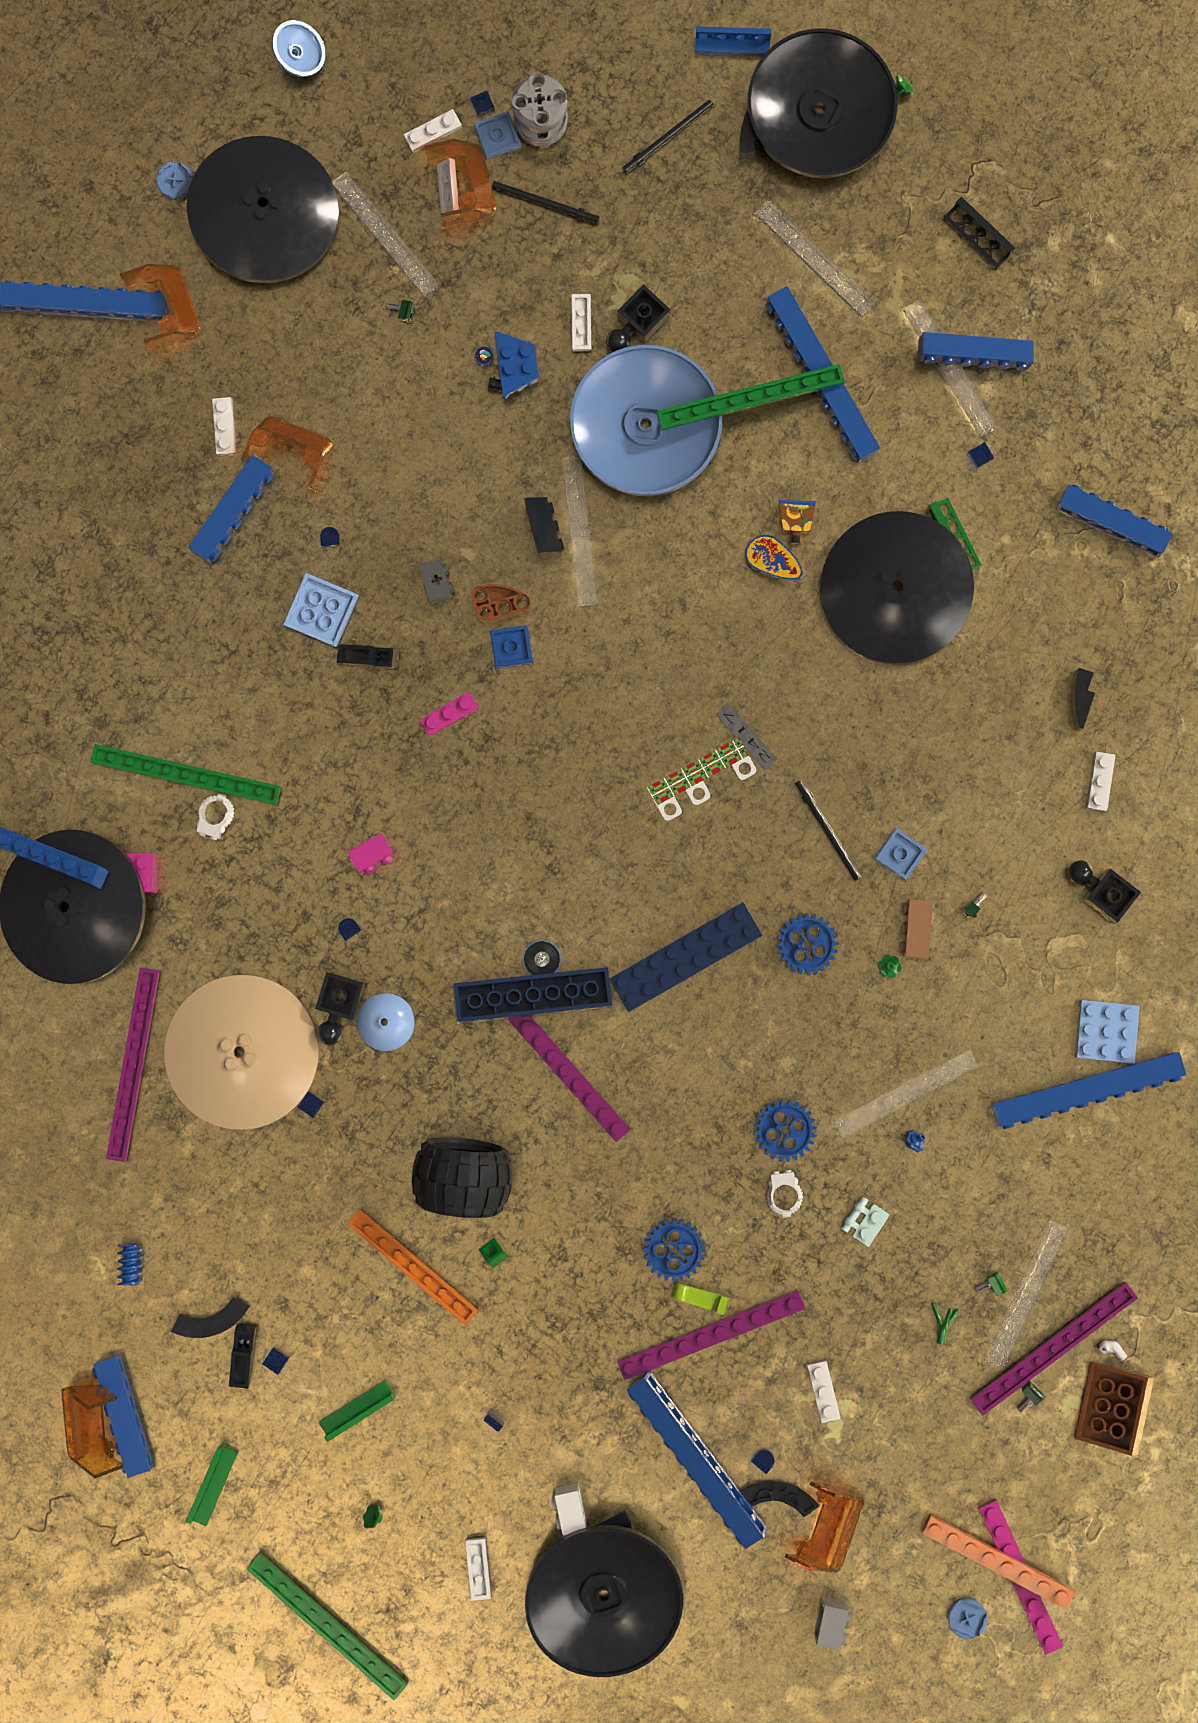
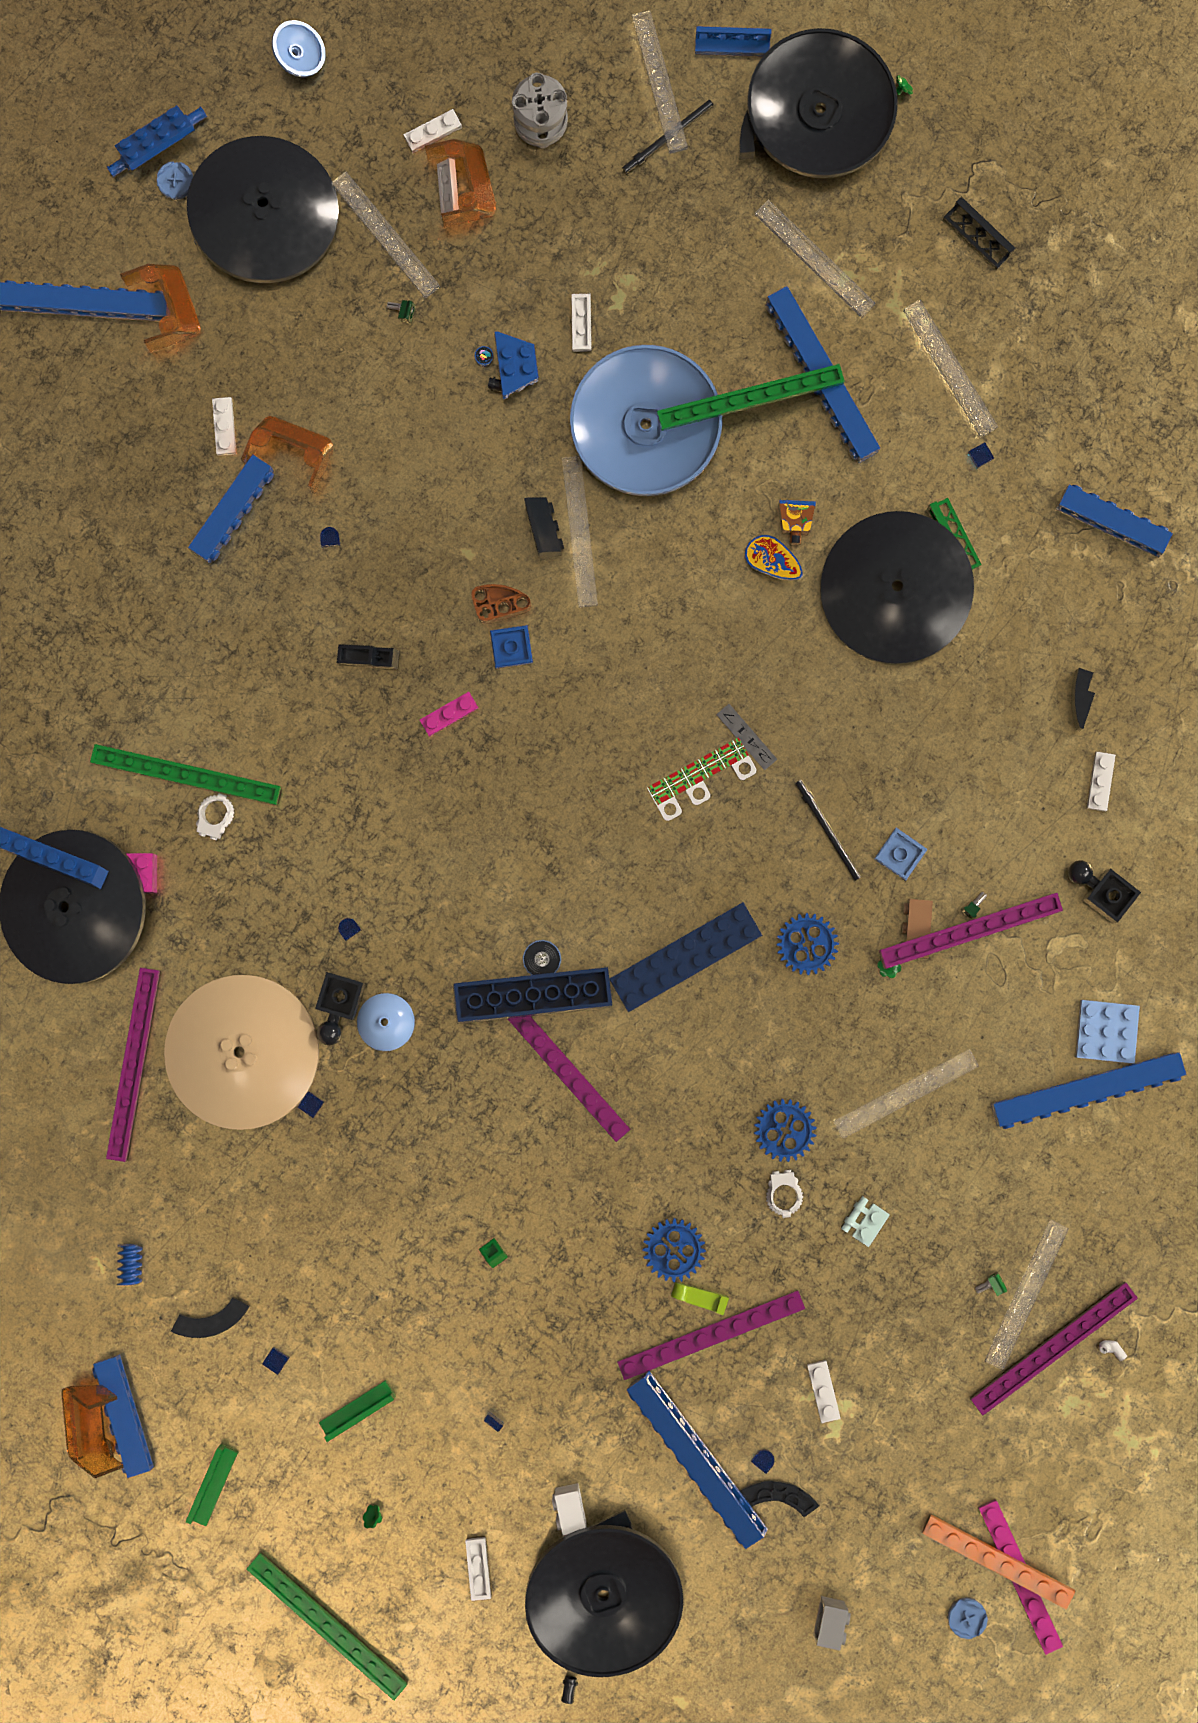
(154, 138): none -> blue plate
(242, 1355): black slope -> none
(321, 610): light blue plate -> none
(371, 855): dark pink brick -> none
(413, 1267): orange plate -> none
(429, 573): dark grey brick -> none
(461, 1177): black tyre -> none
(482, 103): clear blue tile -> none
(497, 135): medium blue tile -> none
(569, 1689): none -> black pin
(580, 213): black bar -> none
(630, 315): black brick -> none
(659, 82): none -> clear plate
(832, 1531): clear orange windscreen -> none
(915, 1141): blue plant -> none
(943, 1326): green plant -> none
(970, 930): none -> magenta plate
(975, 351): blue brick -> none
(1034, 1396): dark green piece -> none
(1114, 1408): dark orange slope -> none

